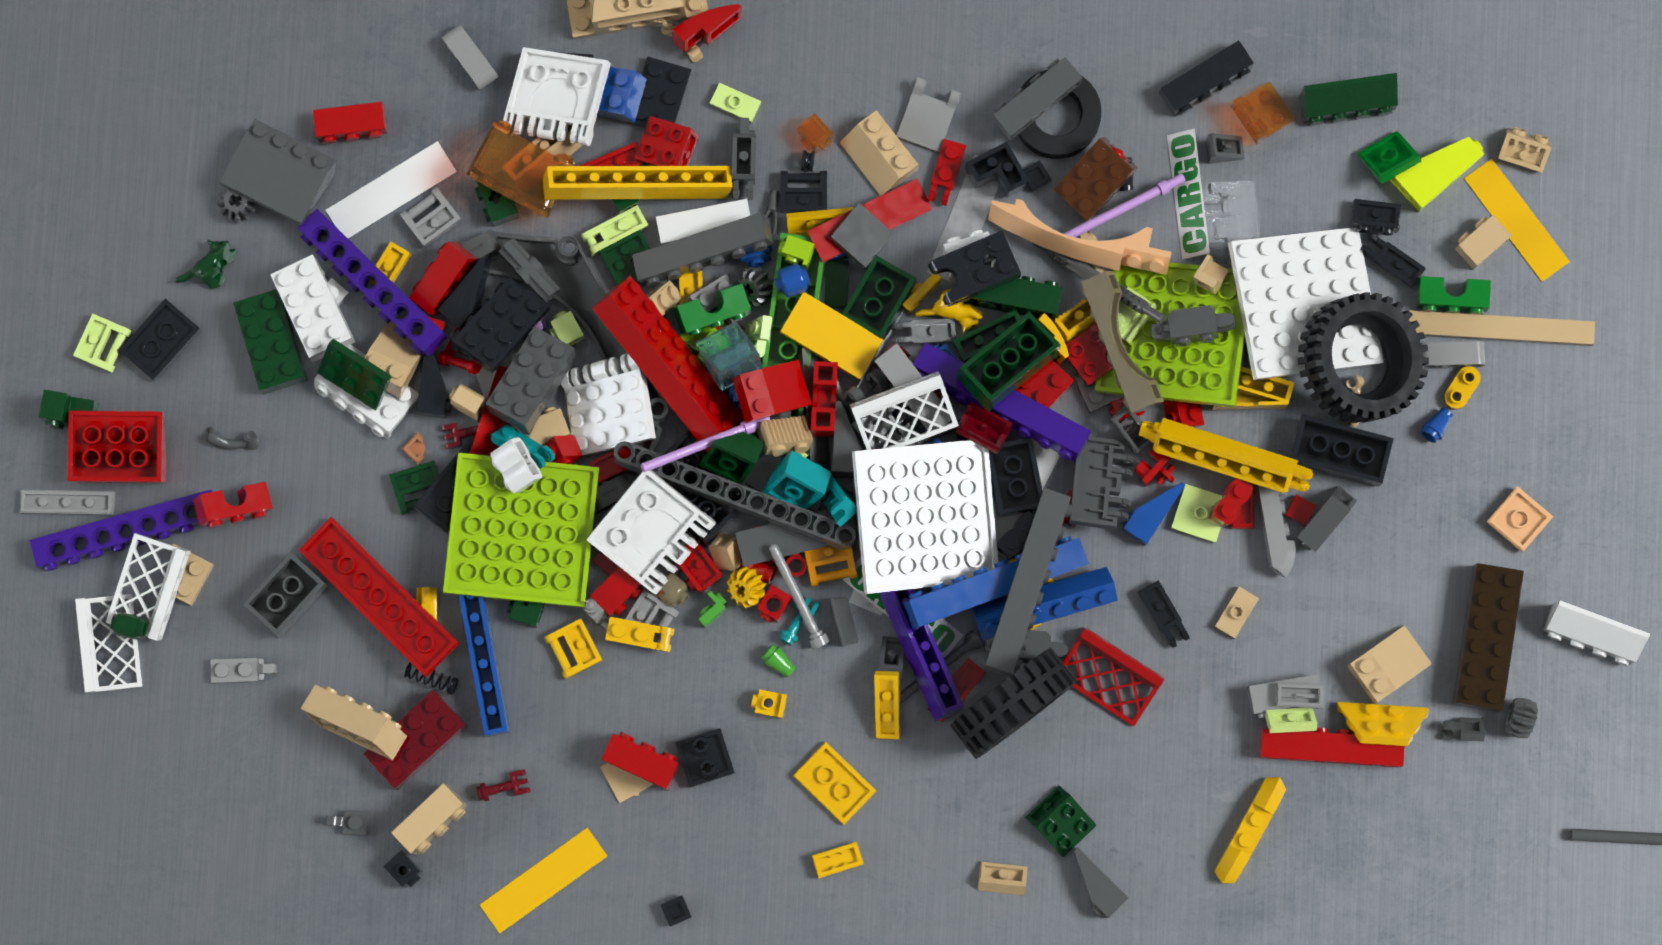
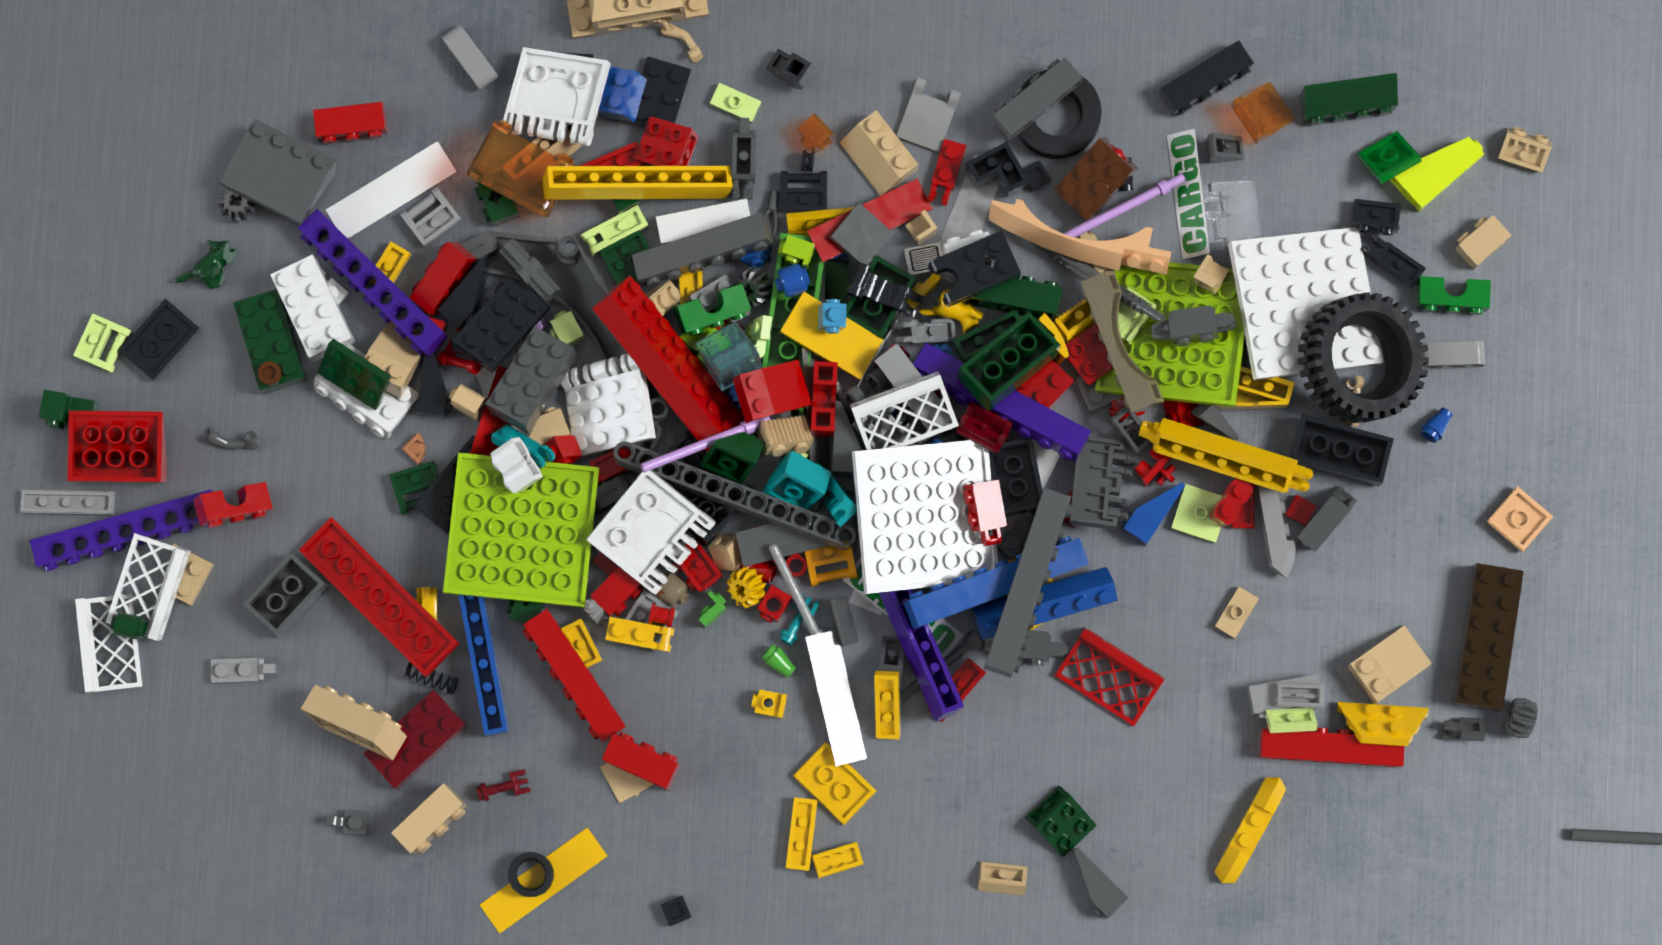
(269, 373): none -> reddish brown tile
(403, 869): black brick -> none
(457, 434): dark red hinge -> none
(530, 856): none -> black tyre
(574, 675): none -> red brick
(661, 615): none -> red bush
(705, 26): red slope -> none
(705, 757): black plate -> none
(791, 68): none -> black brick
(801, 834): none -> yellow plate
(832, 316): none -> dark azure brick
(836, 698): none -> sticker
(886, 292): none -> black flag
(920, 256): none -> white sticker
(921, 228): none -> tan panel
(985, 510): none -> brick
(1013, 703): black tyre -> none
(1162, 611): black hinge -> none
(1211, 416): none -> dark grey slope
(1462, 387): yellow plate -> none
(1504, 328): tan tile -> none
(1515, 215): yellow sticker -> none
(1595, 632): white slope -> none

